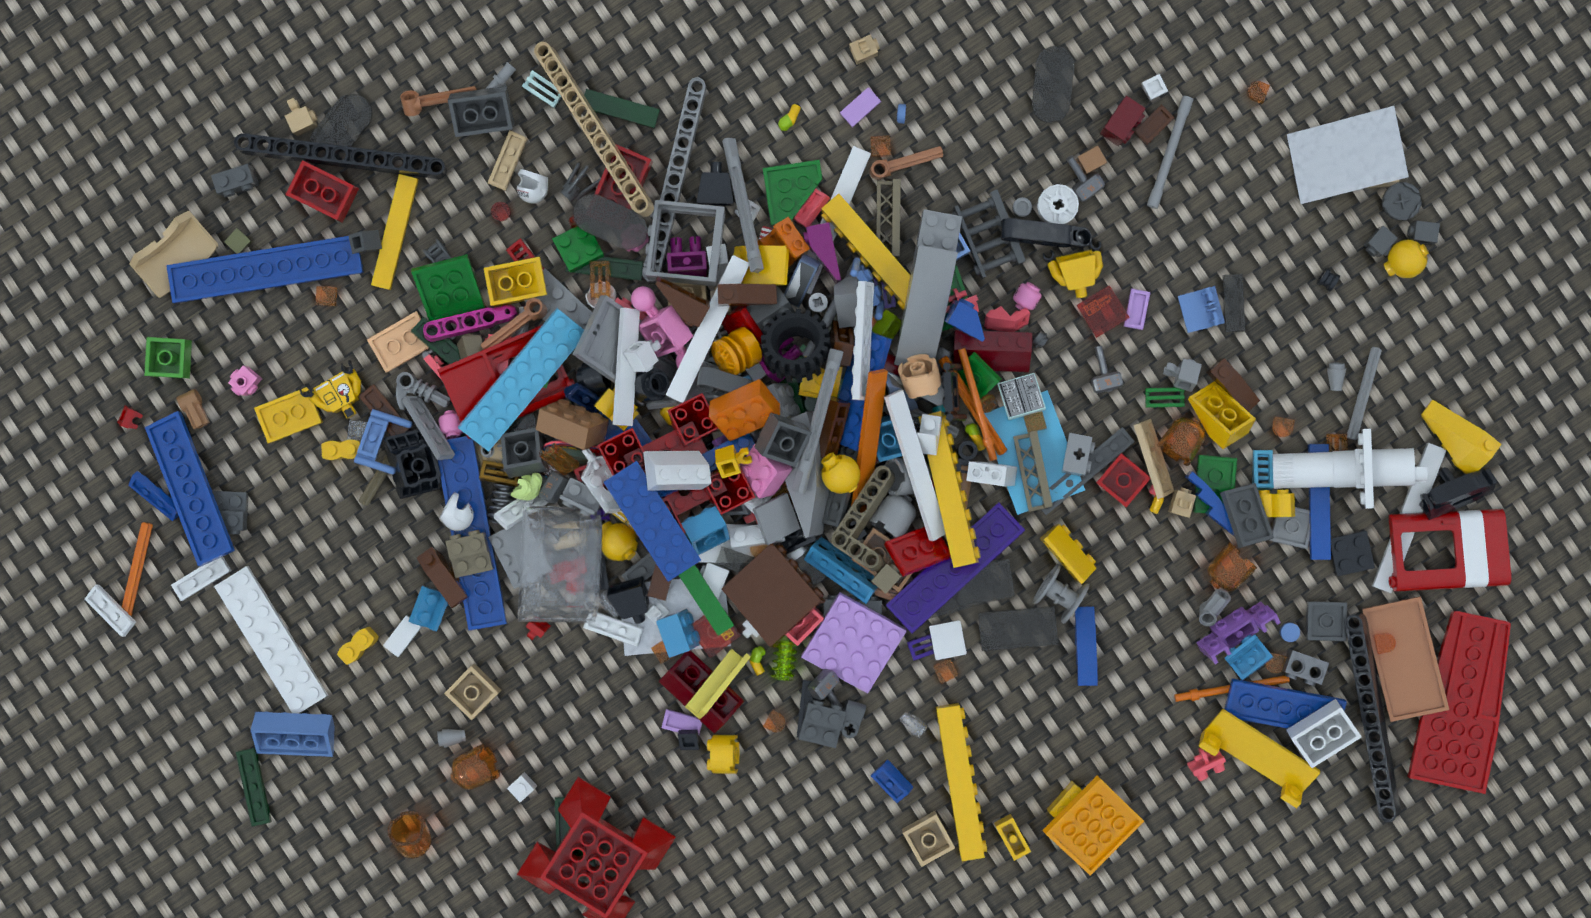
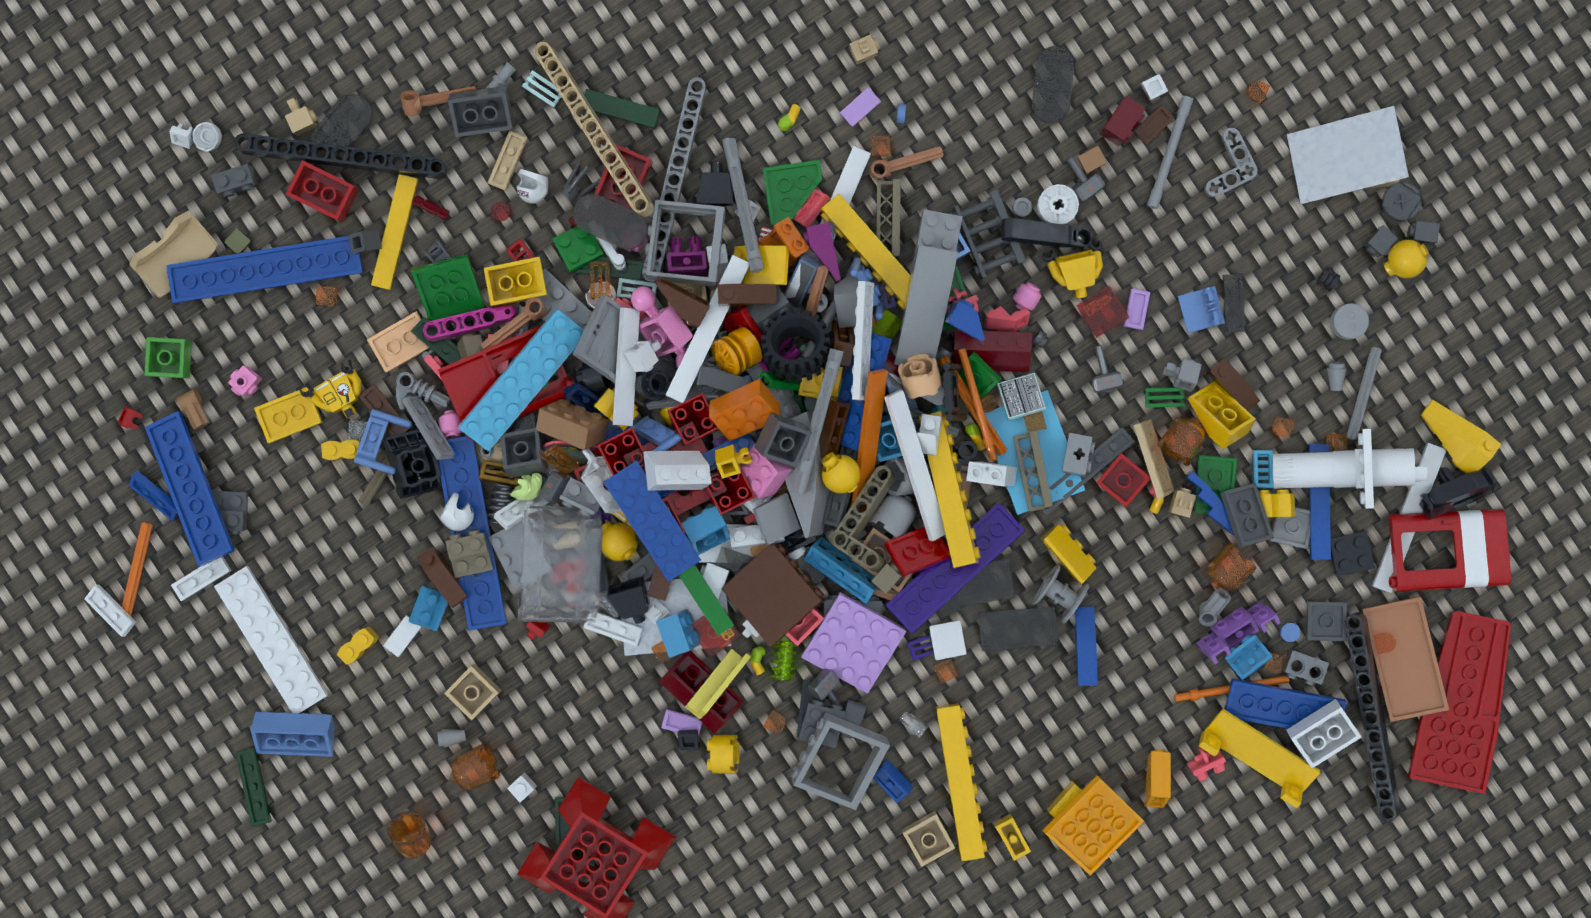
(181, 136): none -> white tile
(207, 136): none -> white hair
(431, 207): none -> dark red axle
(616, 259): none -> white plate
(629, 281): none -> light aqua tile
(656, 433): none -> medium blue plate
(776, 383): none -> green tile
(816, 290): none -> nougat axle
(866, 775): none -> light grey window
(1158, 779): none -> light orange slope
(1239, 164): none -> light grey beam
(1349, 321): none -> light grey head

